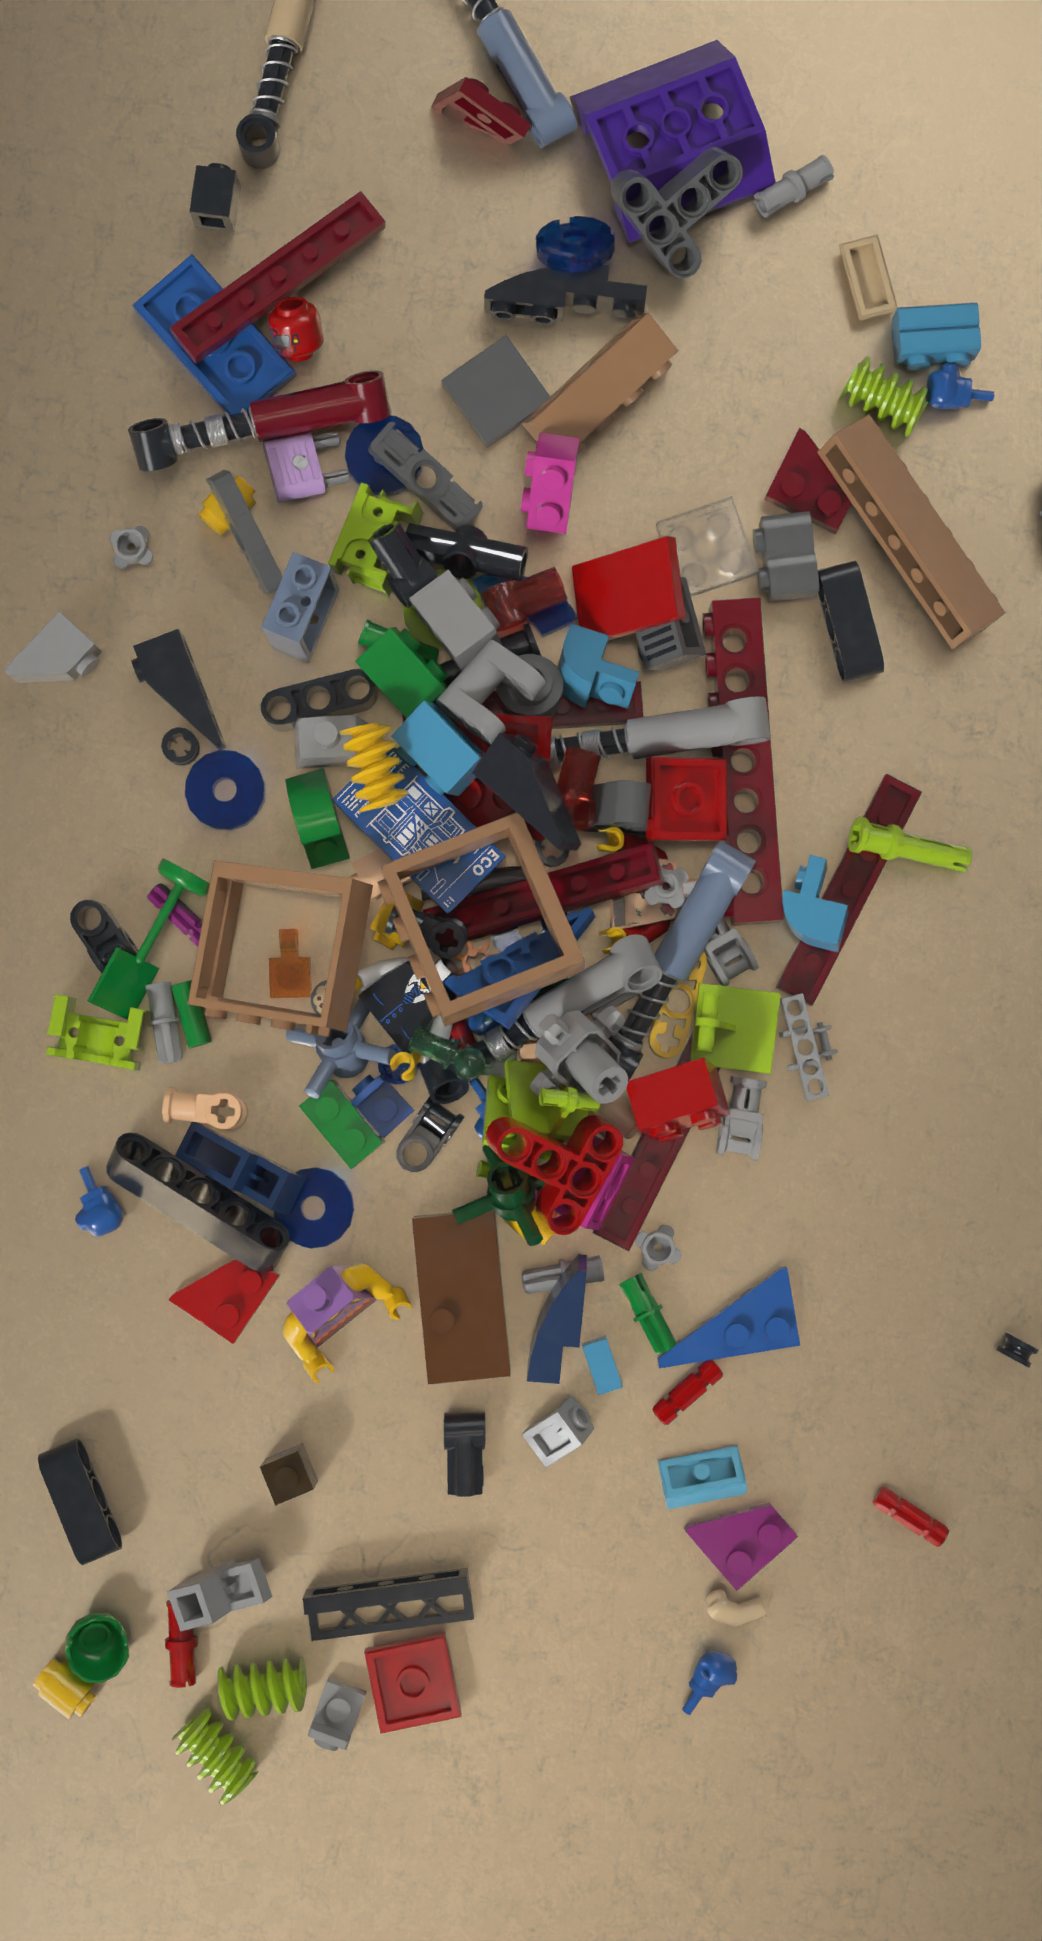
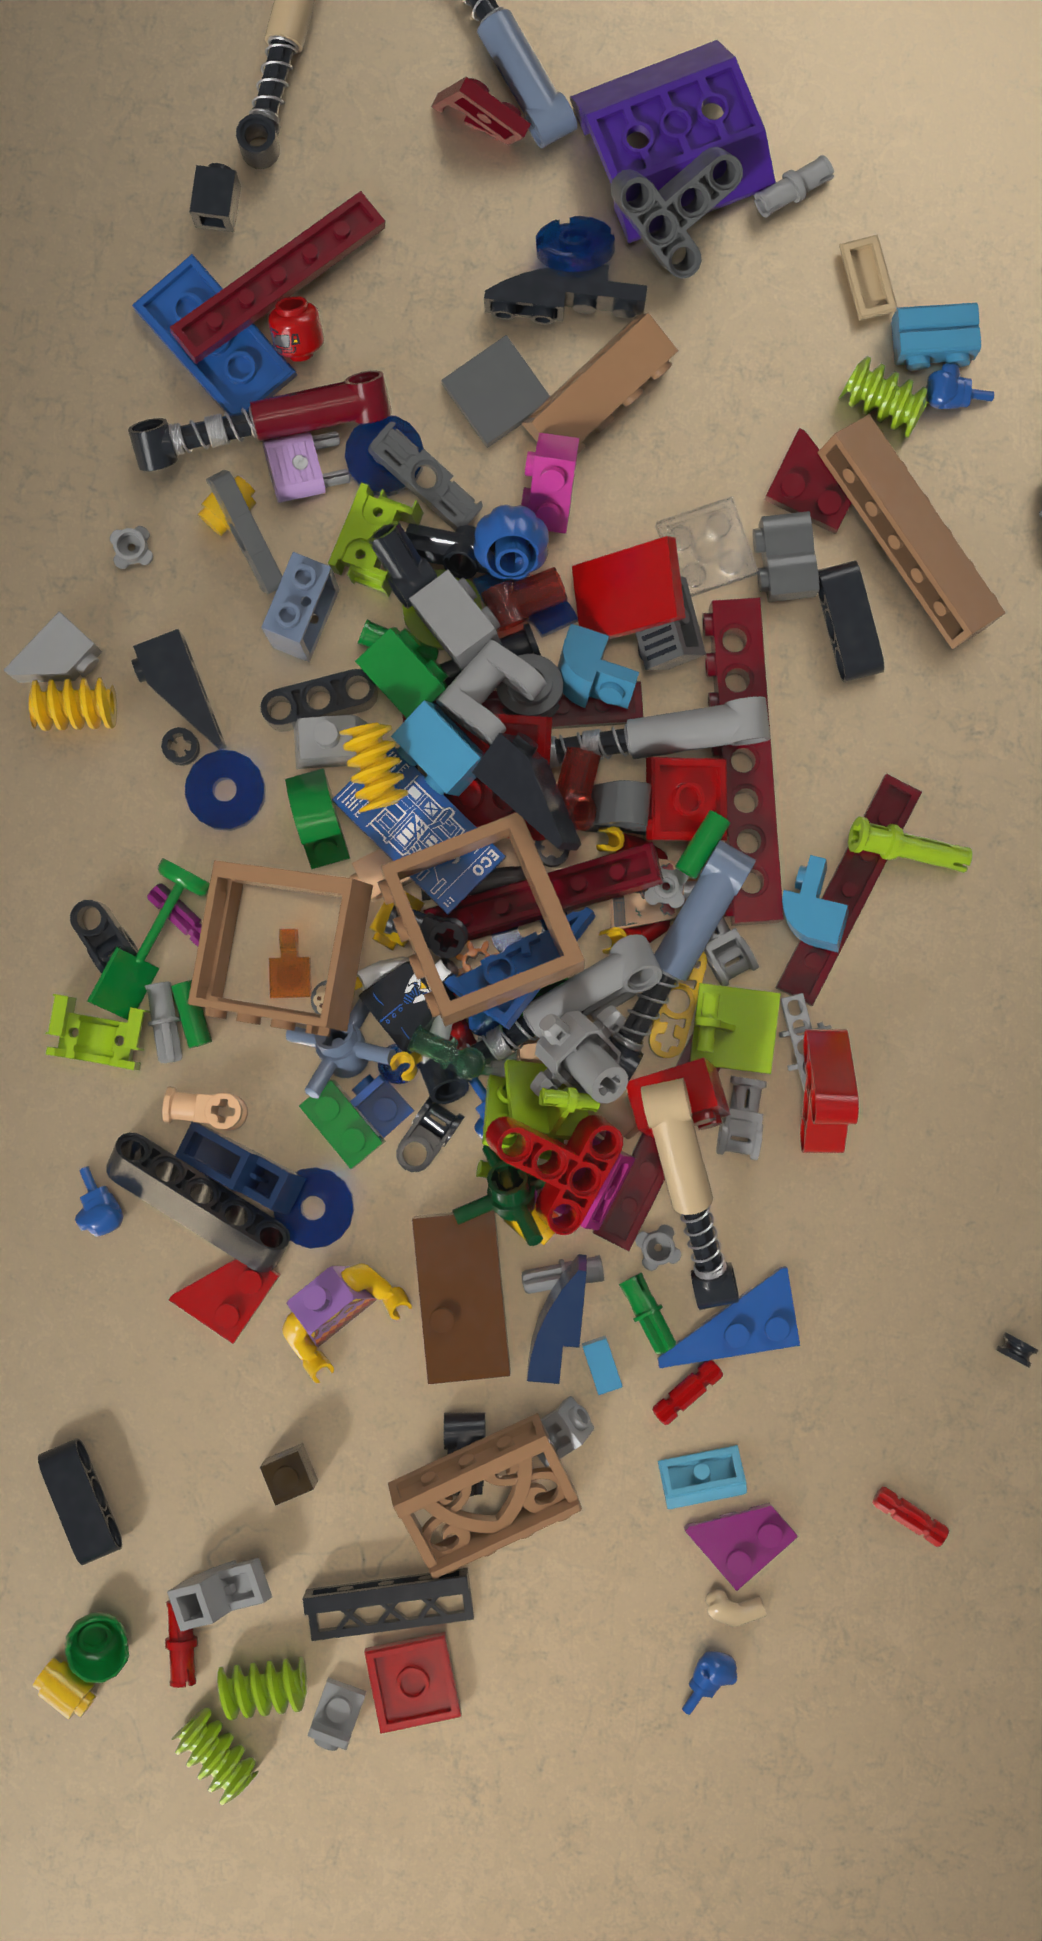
(72, 705): none -> yellow piece
(481, 1534): none -> medium nougat fence
(518, 539): none -> blue plant
(689, 1189): none -> tan piece
(702, 844): none -> green axle
(829, 1091): none -> red beam

